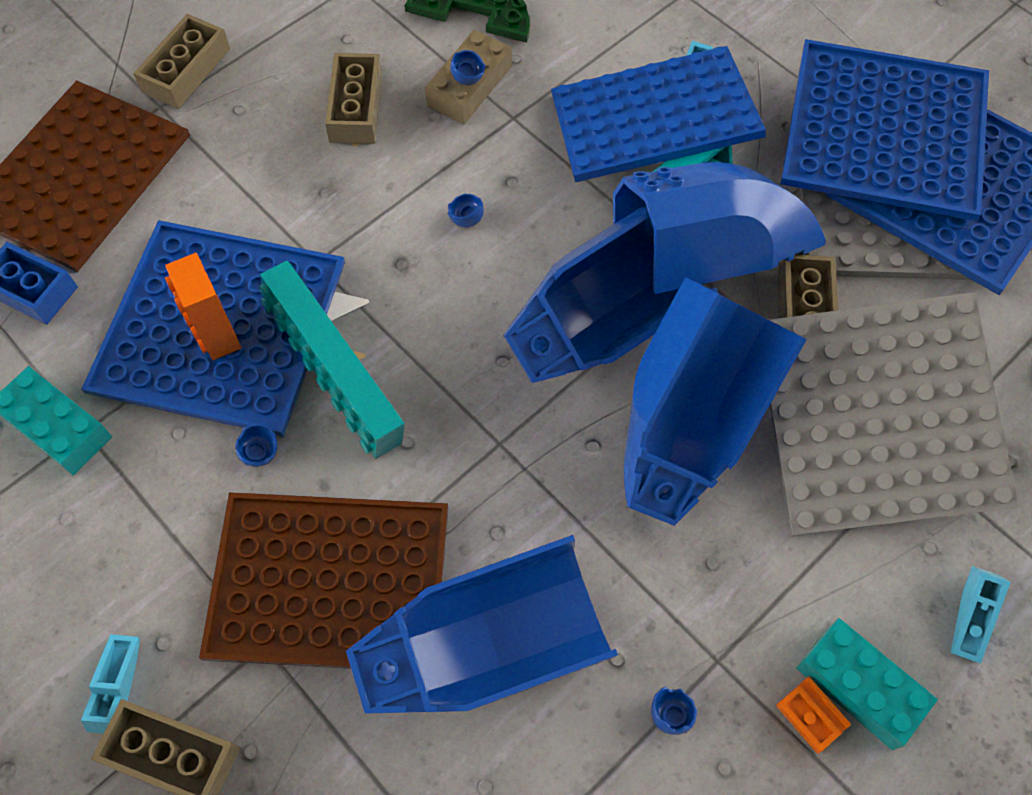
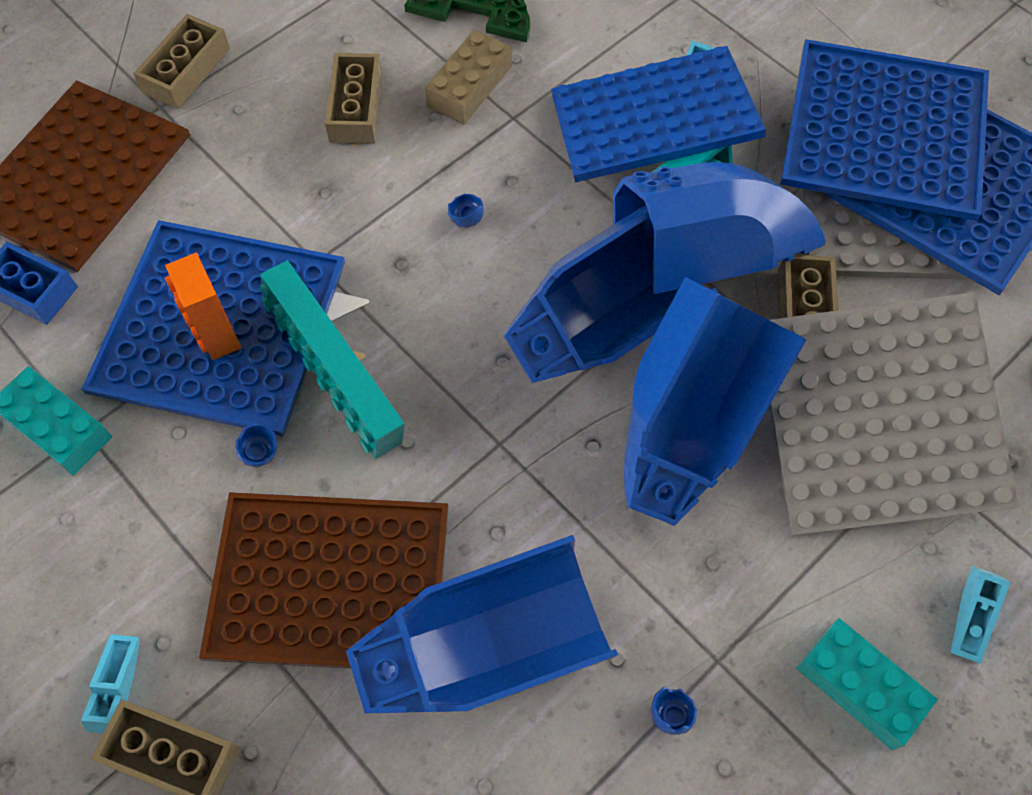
(467, 67): blue hair -> none
(813, 715): orange plate -> none

